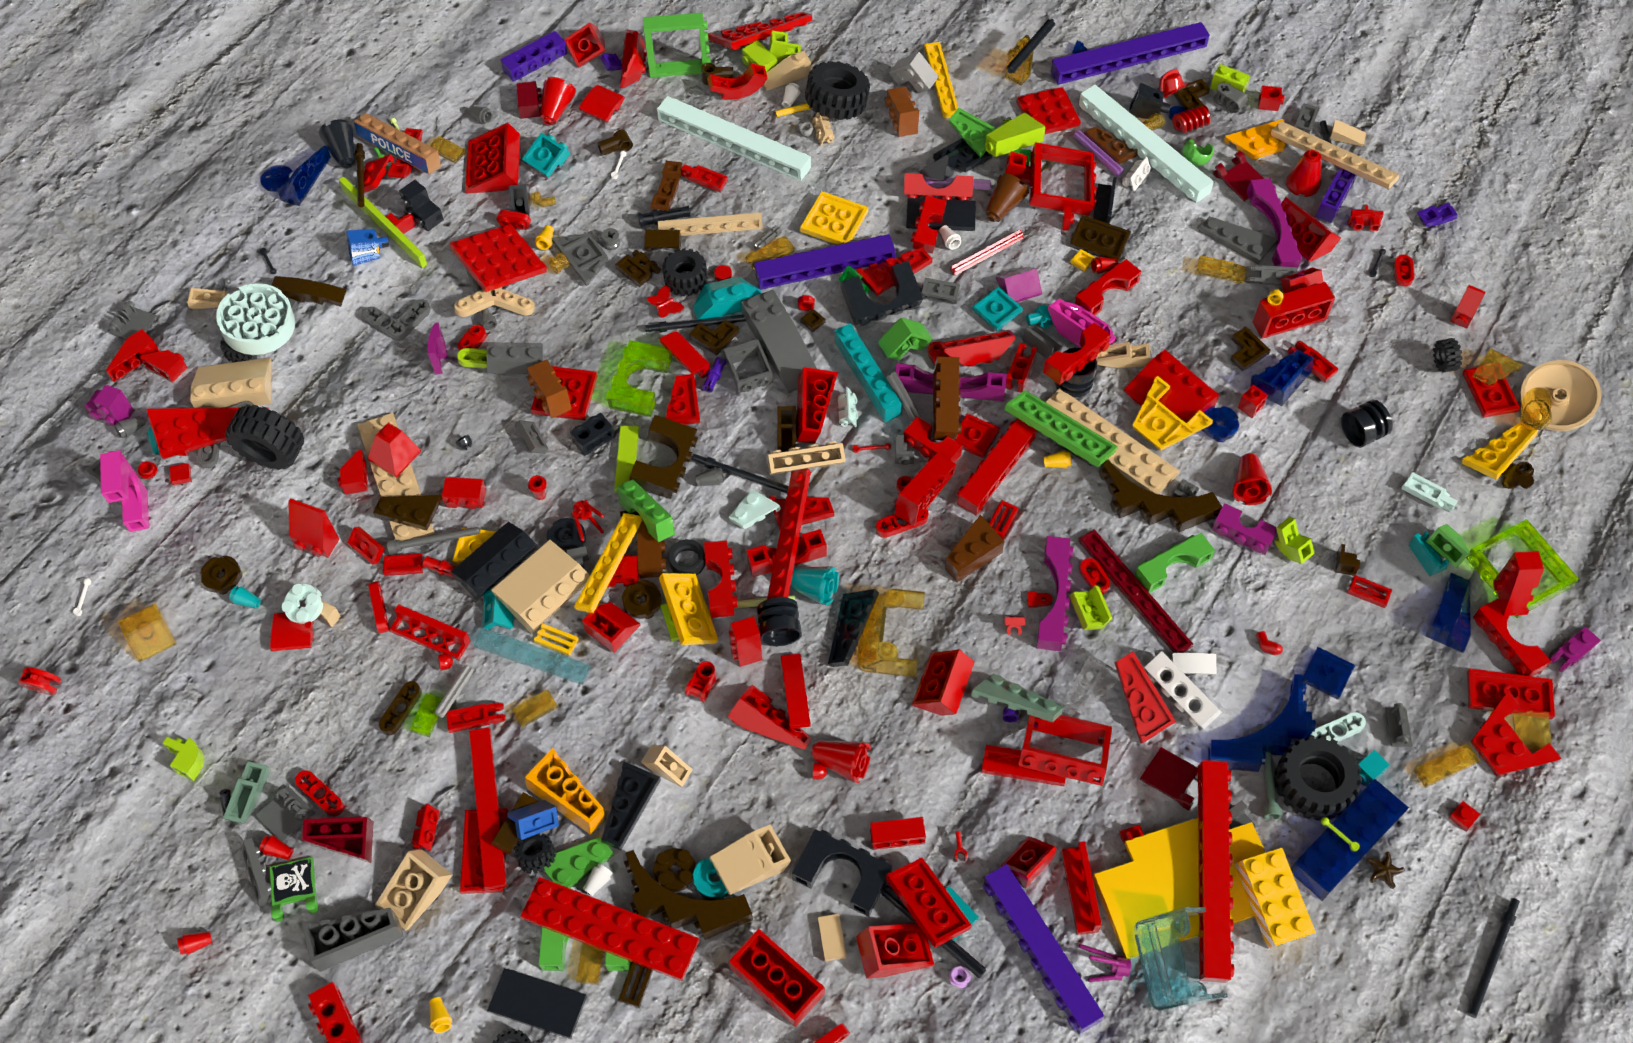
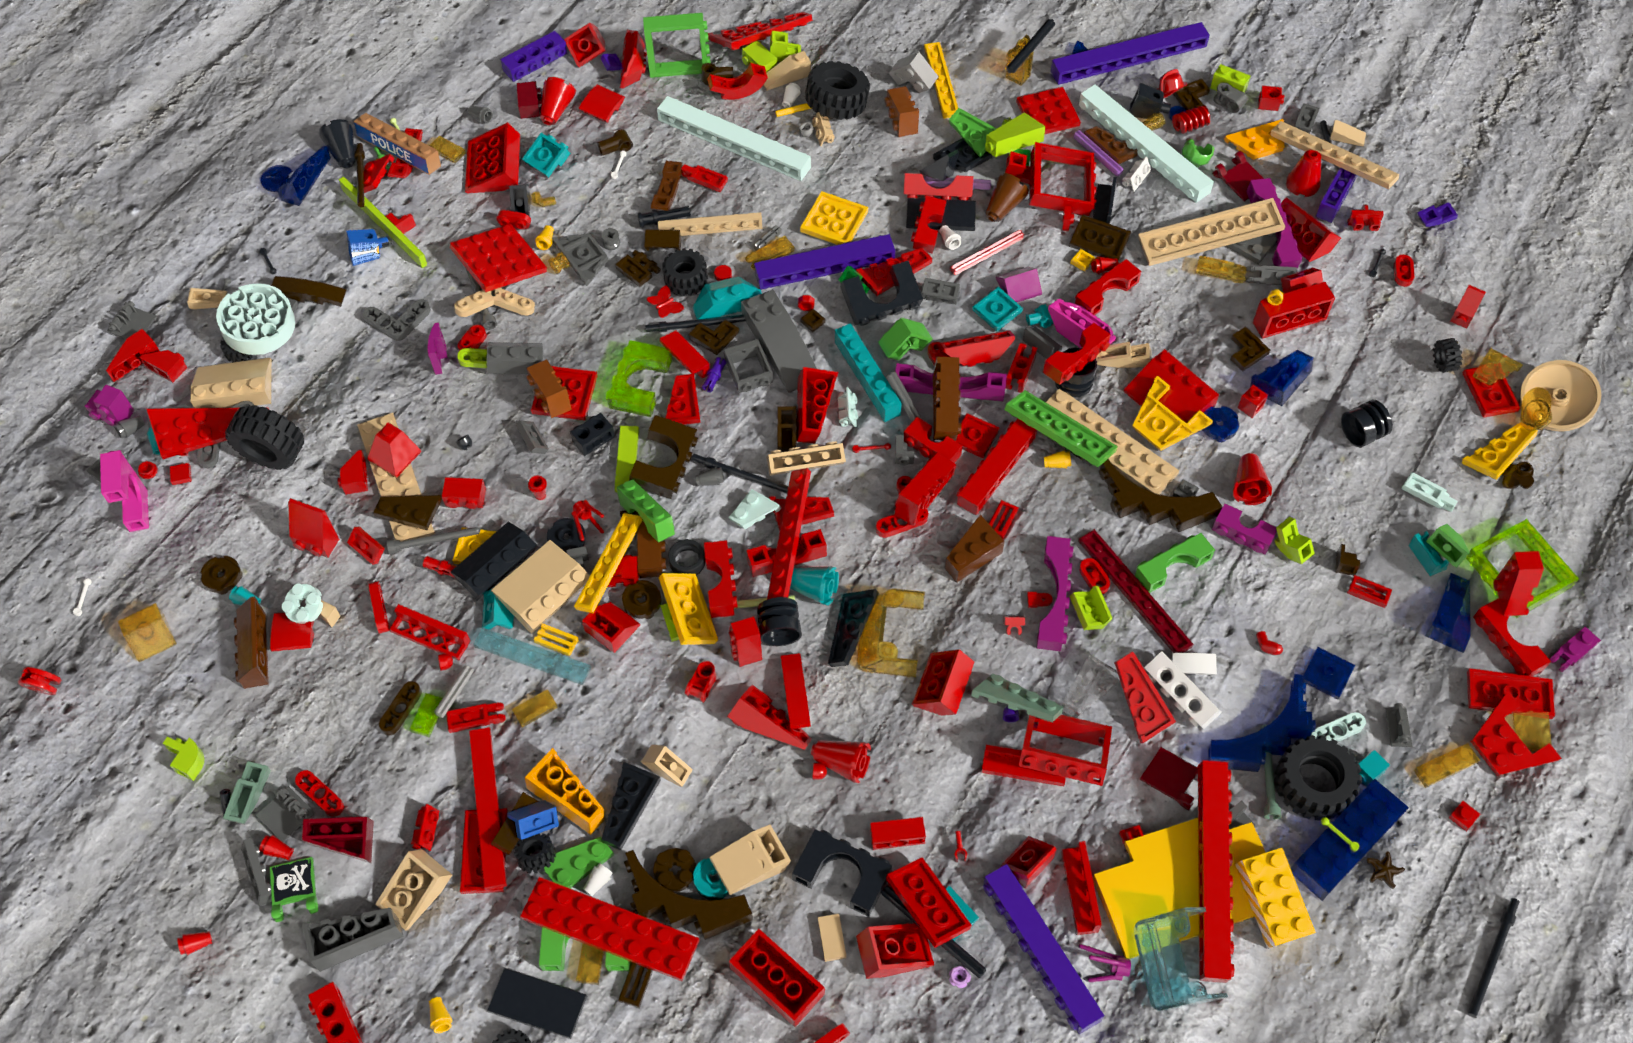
(251, 645): none -> reddish brown slope
(403, 564): red tile -> none
(417, 203): black brick -> none
(1211, 231): none -> tan plate
(1321, 366): red hinge -> none

